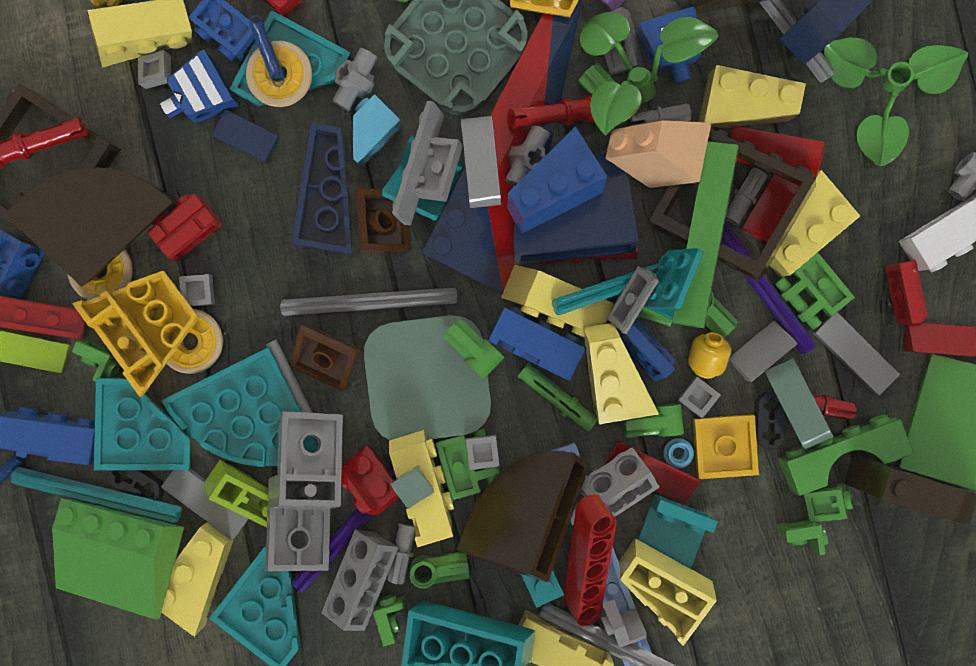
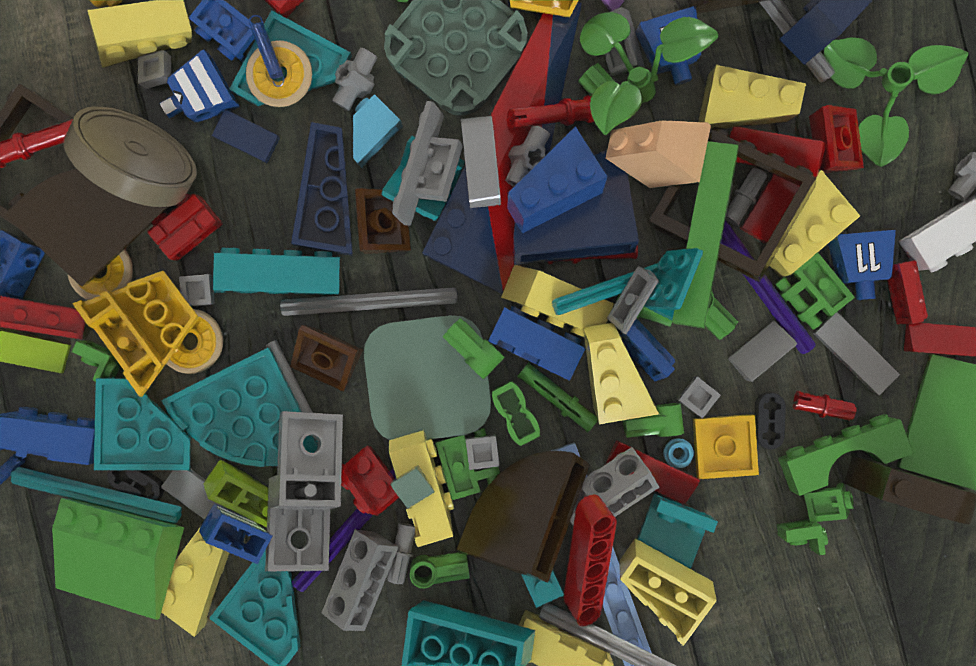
(129, 157): none -> dark tan brick
(227, 532): none -> blue torso
(276, 273): none -> teal wedge
(388, 624): bright green bracket -> none
(512, 406): none -> bright green brick
(625, 626): light grey bracket -> none
(673, 113): light grey axle -> none
(709, 355): yellow head -> none
(799, 403): sand green beam -> none
(841, 136): none -> red slope
(863, 259): none -> blue torso

